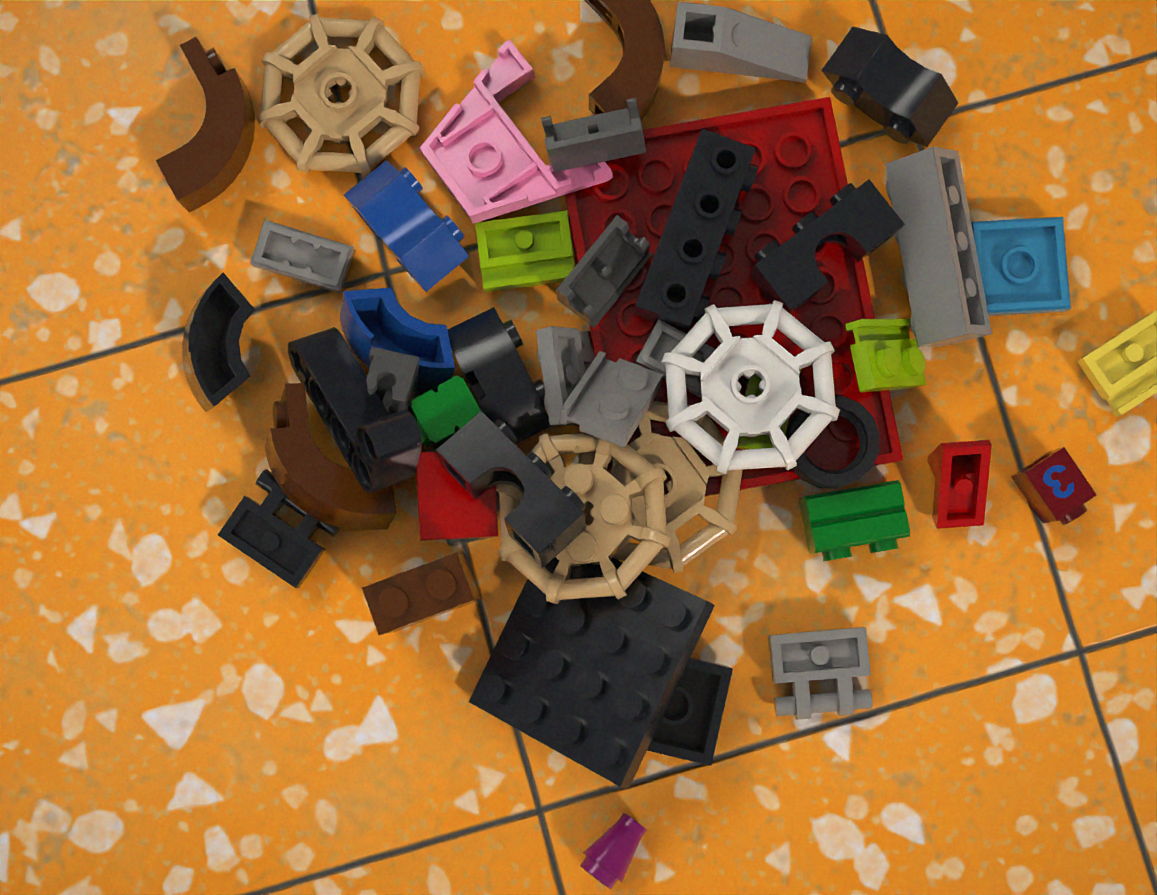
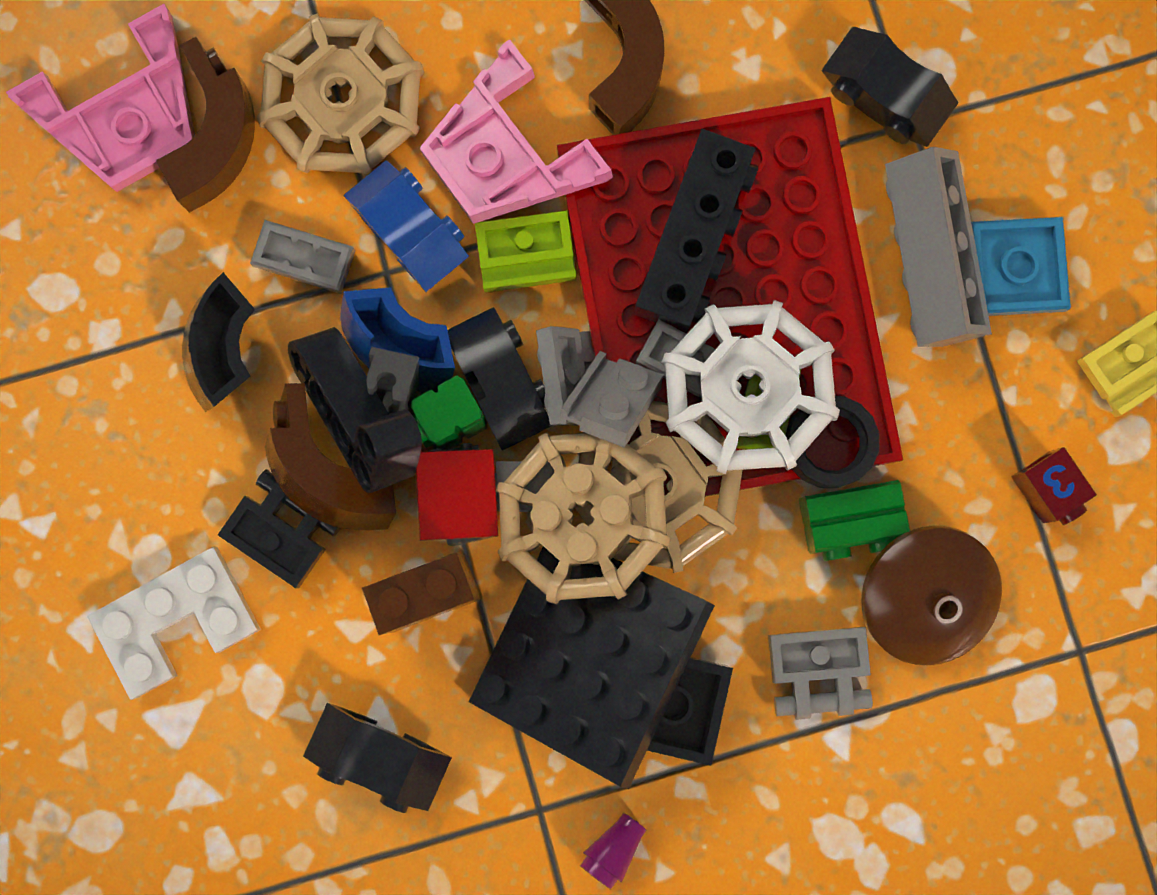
(129, 123): none -> bright pink wing
(195, 587): none -> white plate
(359, 751): none -> black brick
(487, 456): black arch -> none
(594, 138): dark grey hinge -> none
(604, 272): dark grey hinge -> none
(737, 44): light grey slope -> none
(857, 220): black arch -> none
(886, 355): lime plate -> none
(915, 579): none -> reddish brown dish
(960, 483): red slope -> none

